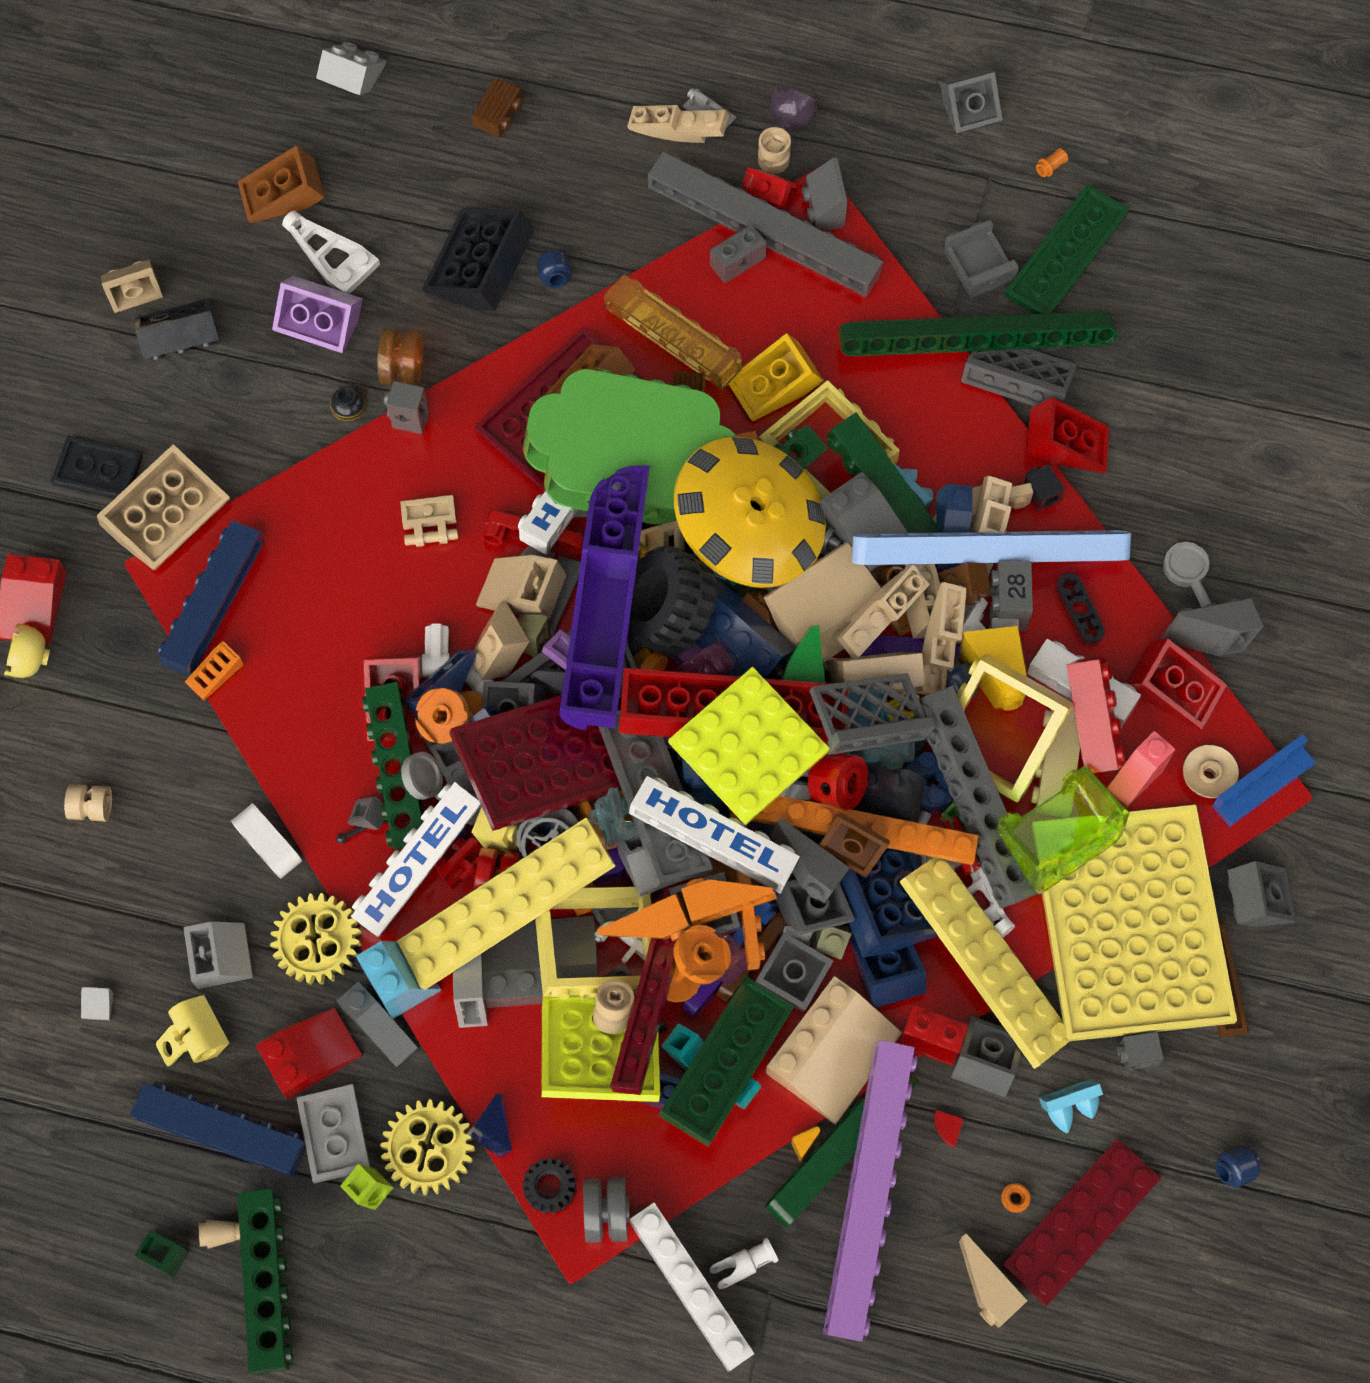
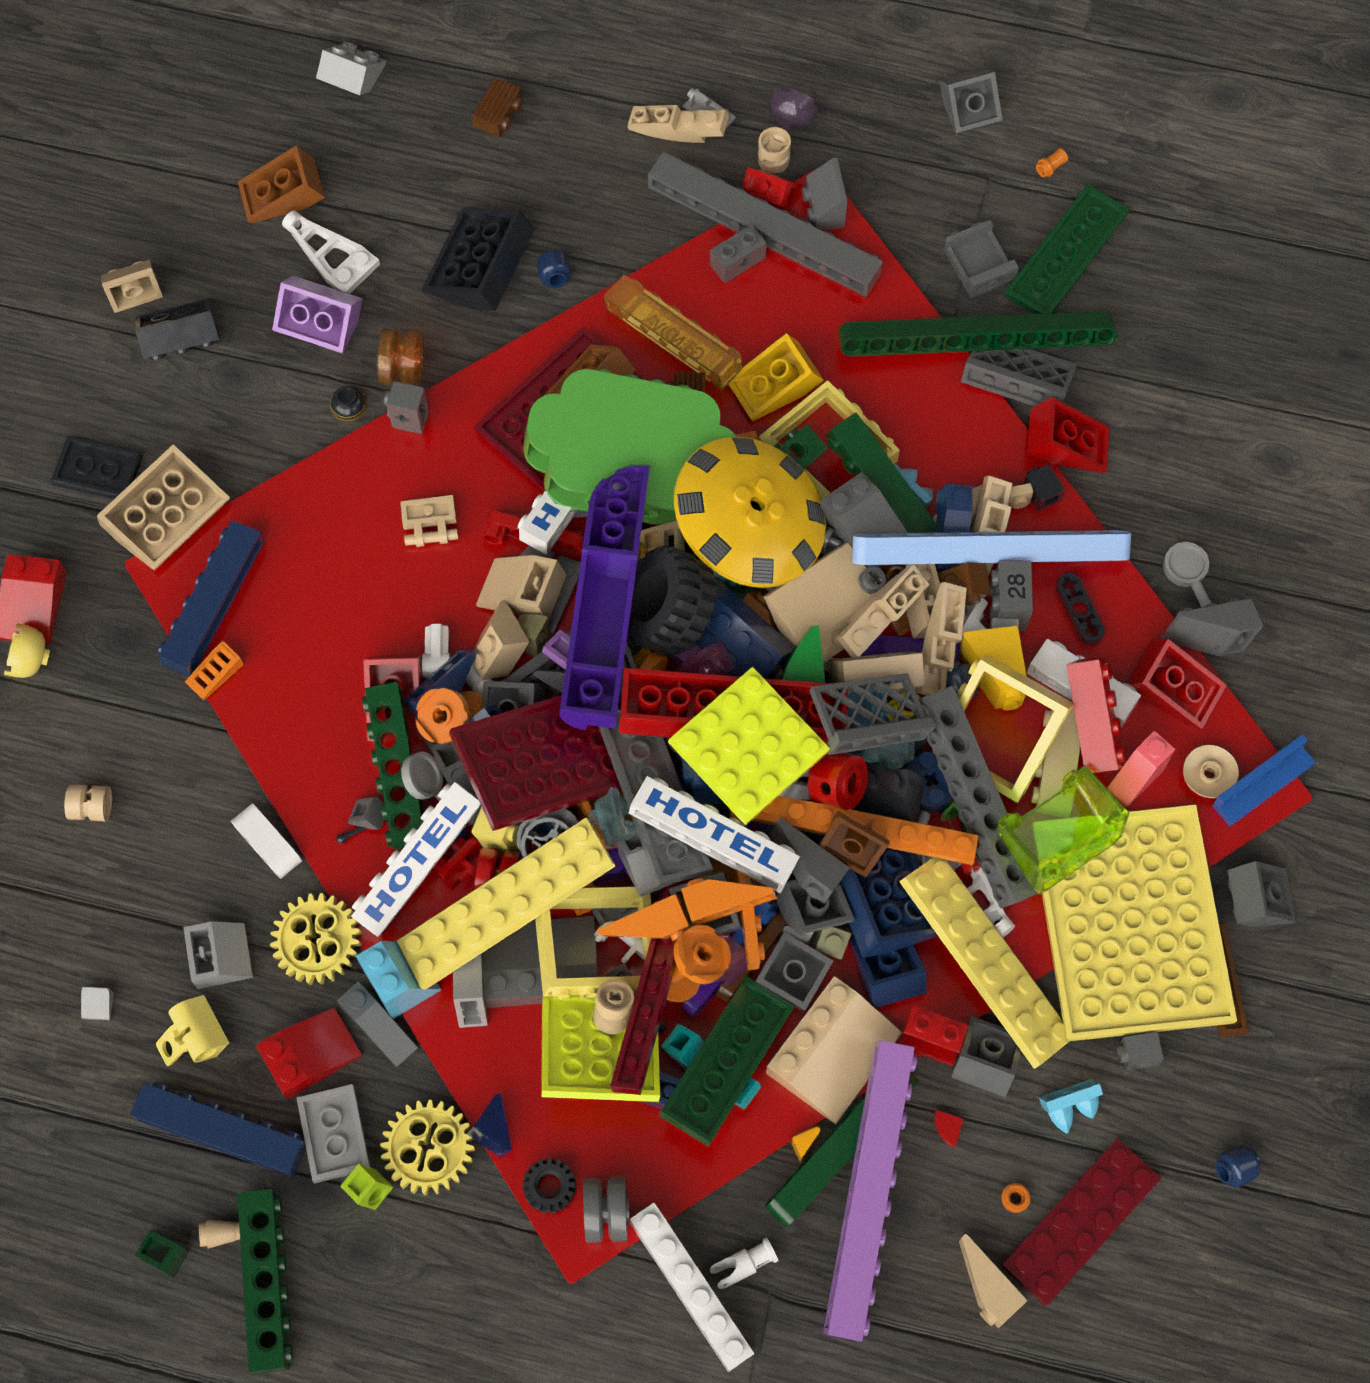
(865, 583): none -> dark grey bush

